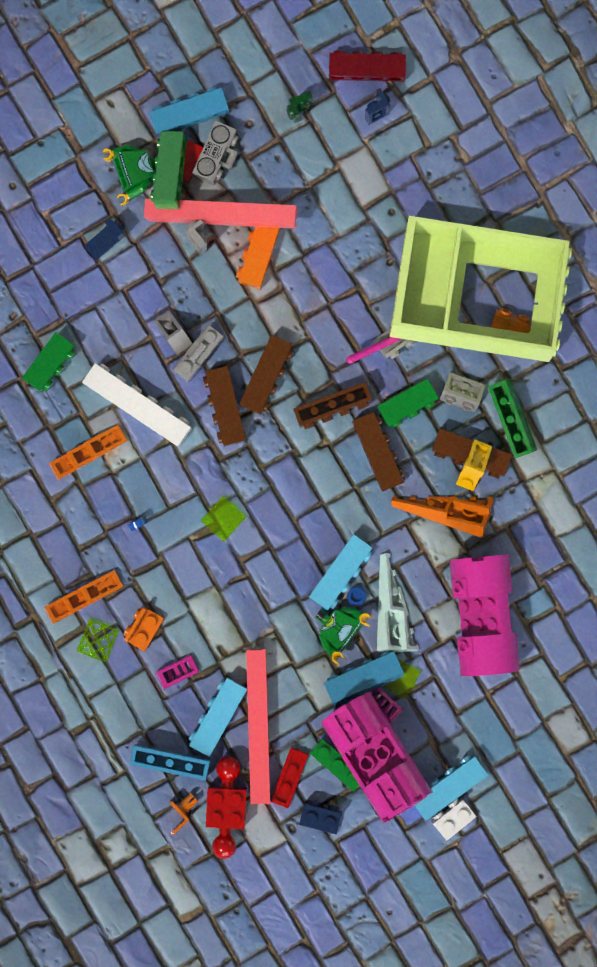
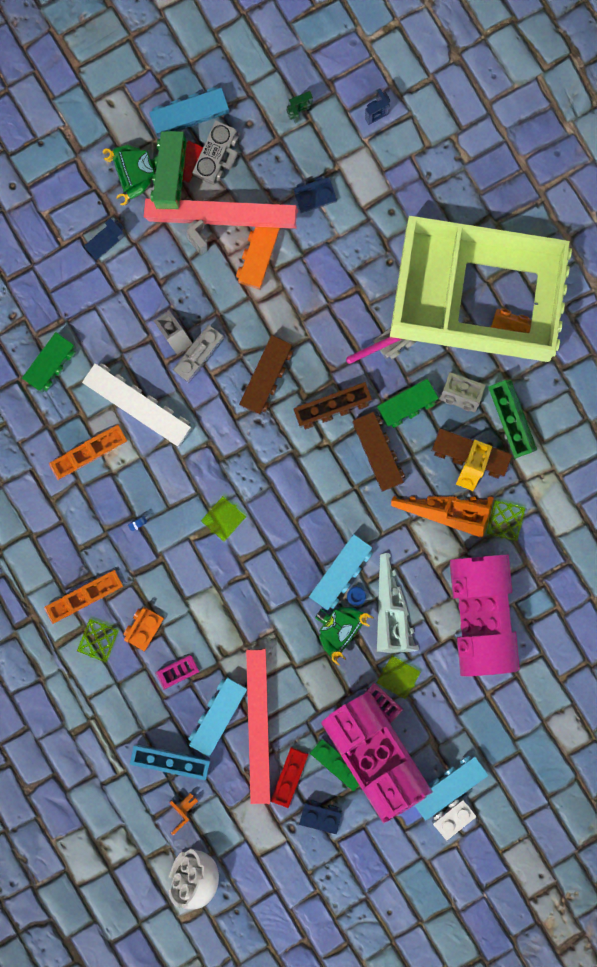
(200, 884): none -> white cylinder
(225, 406): reddish brown brick -> none
(226, 807): red brick -> none
(314, 194): none -> dark blue bracket
(364, 678): dark azure brick -> none
(367, 67): dark red brick -> none
(519, 523): none -> clear neon green window

